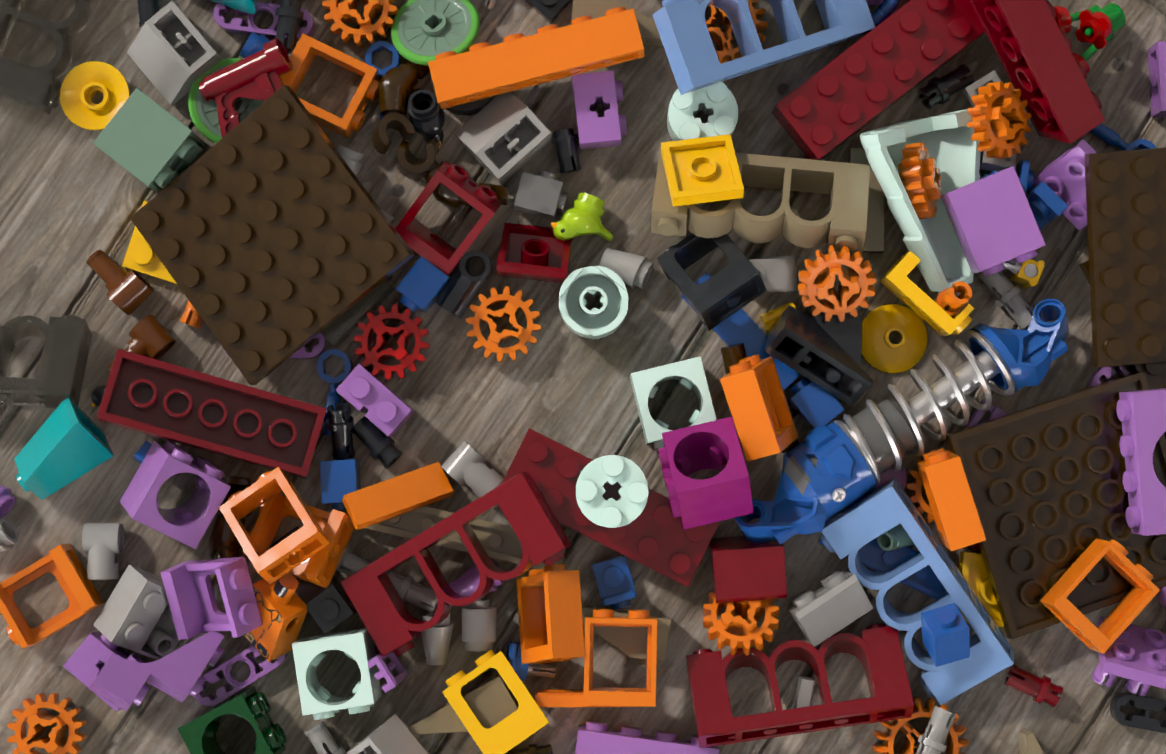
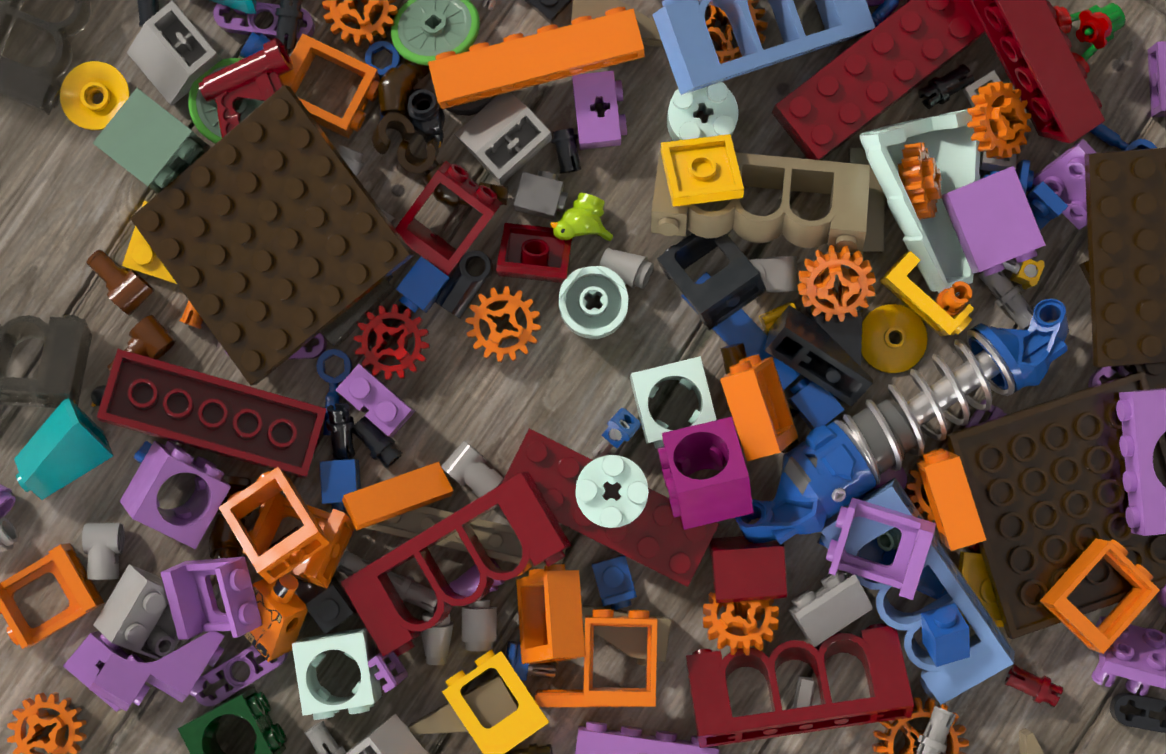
(621, 428): none -> blue piece
(910, 555): none -> medium lavender window

